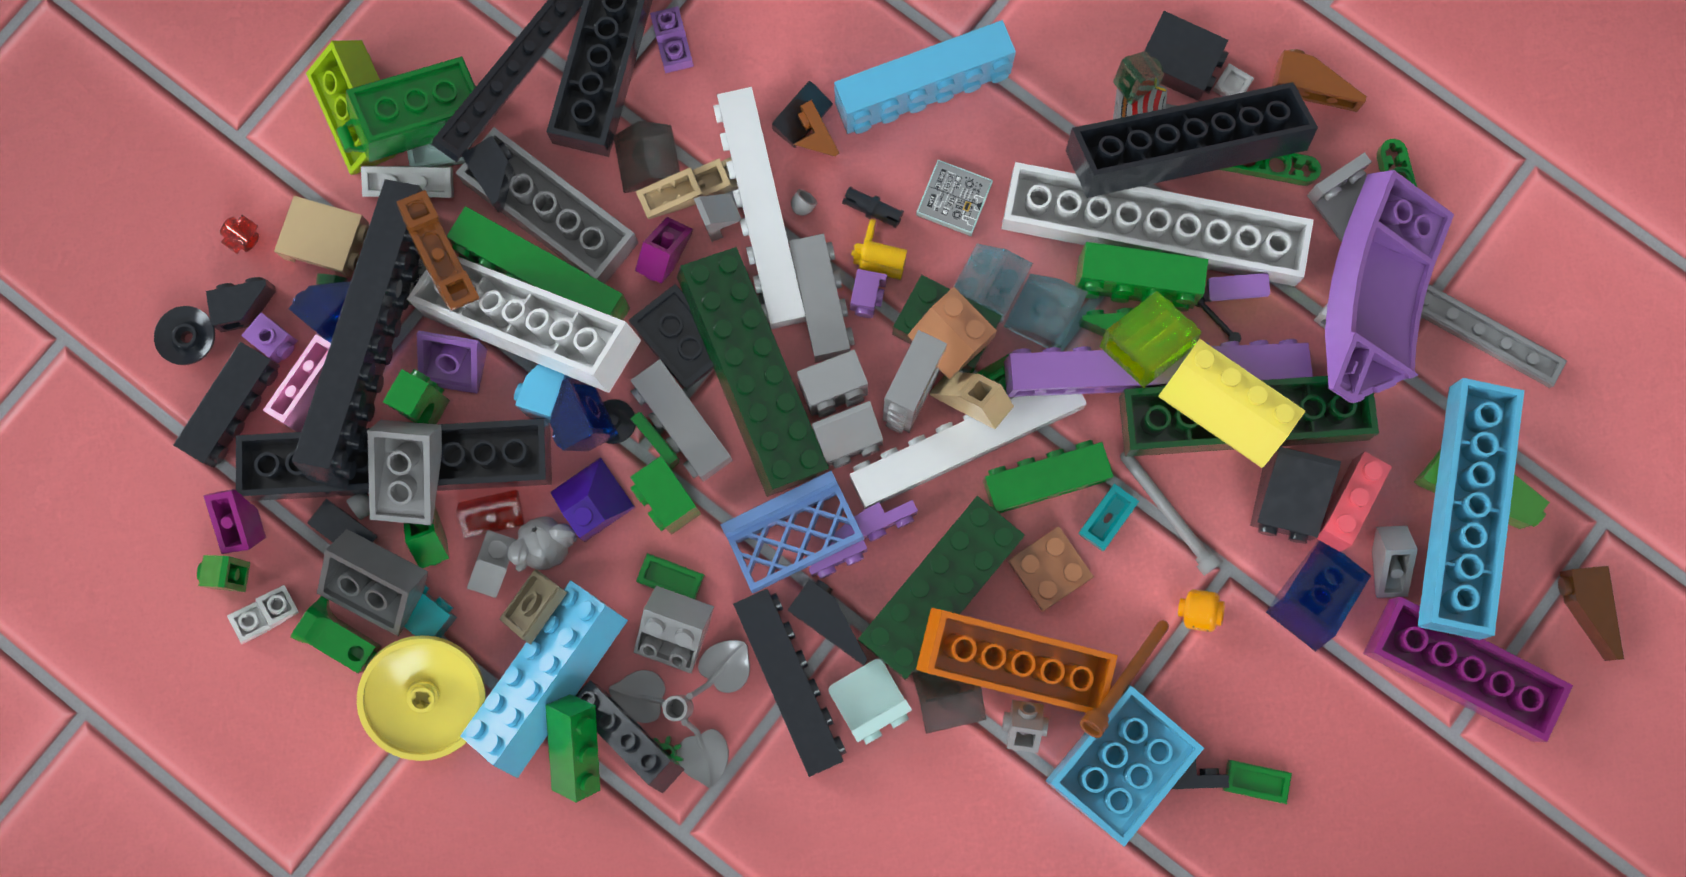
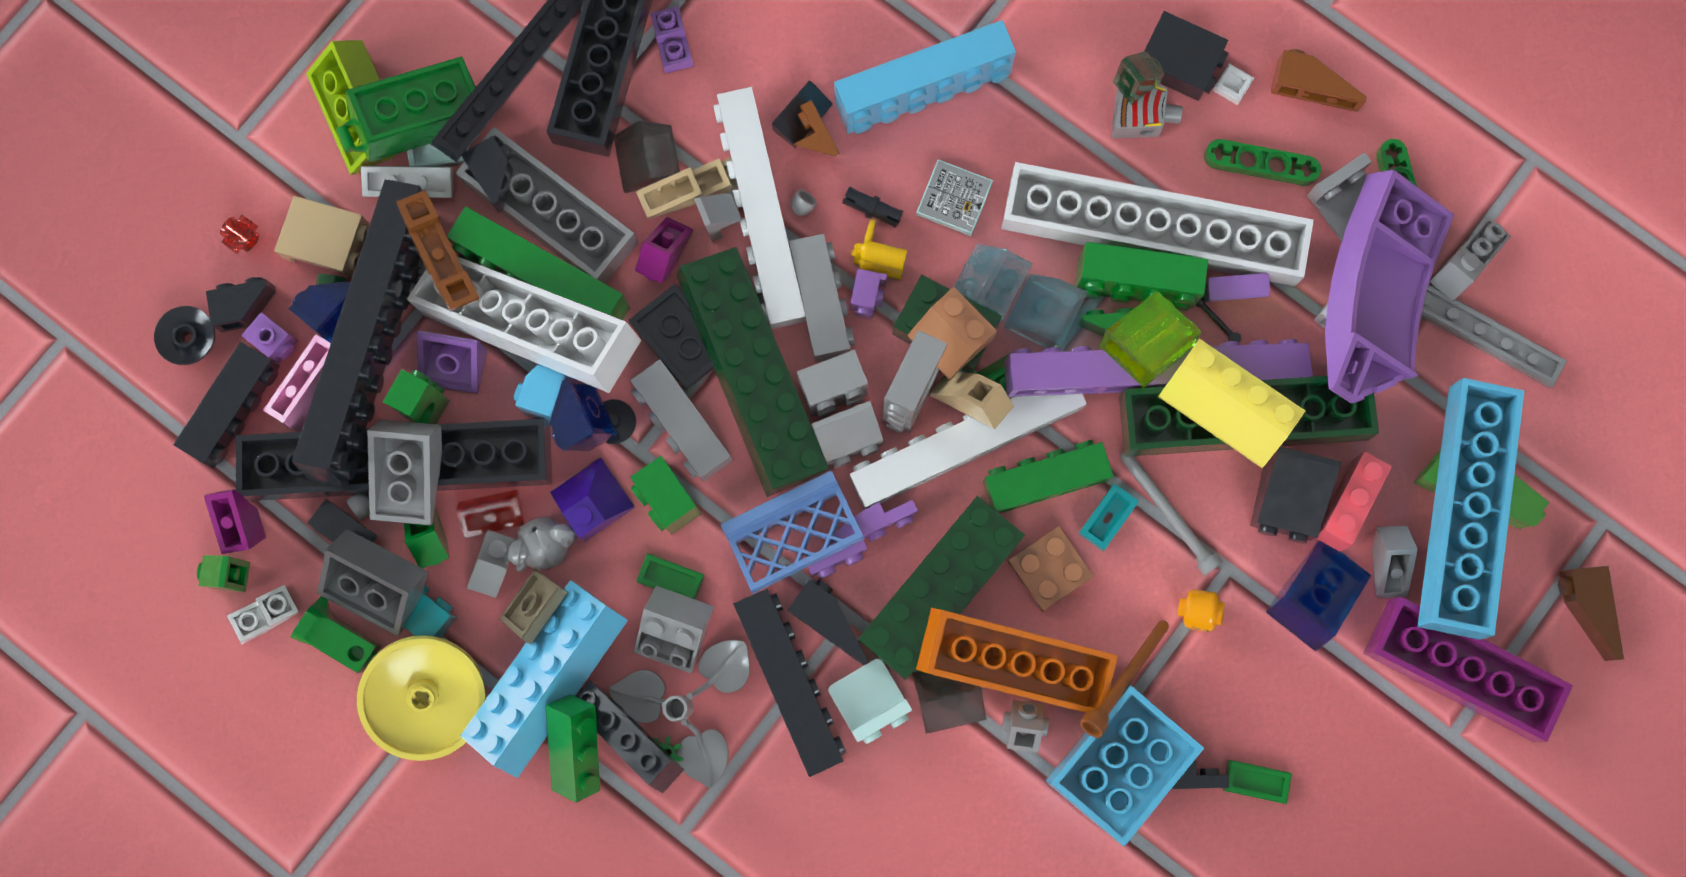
(655, 440): green tile -> none
(1190, 139): black brick -> none
(1470, 259): none -> light grey slope

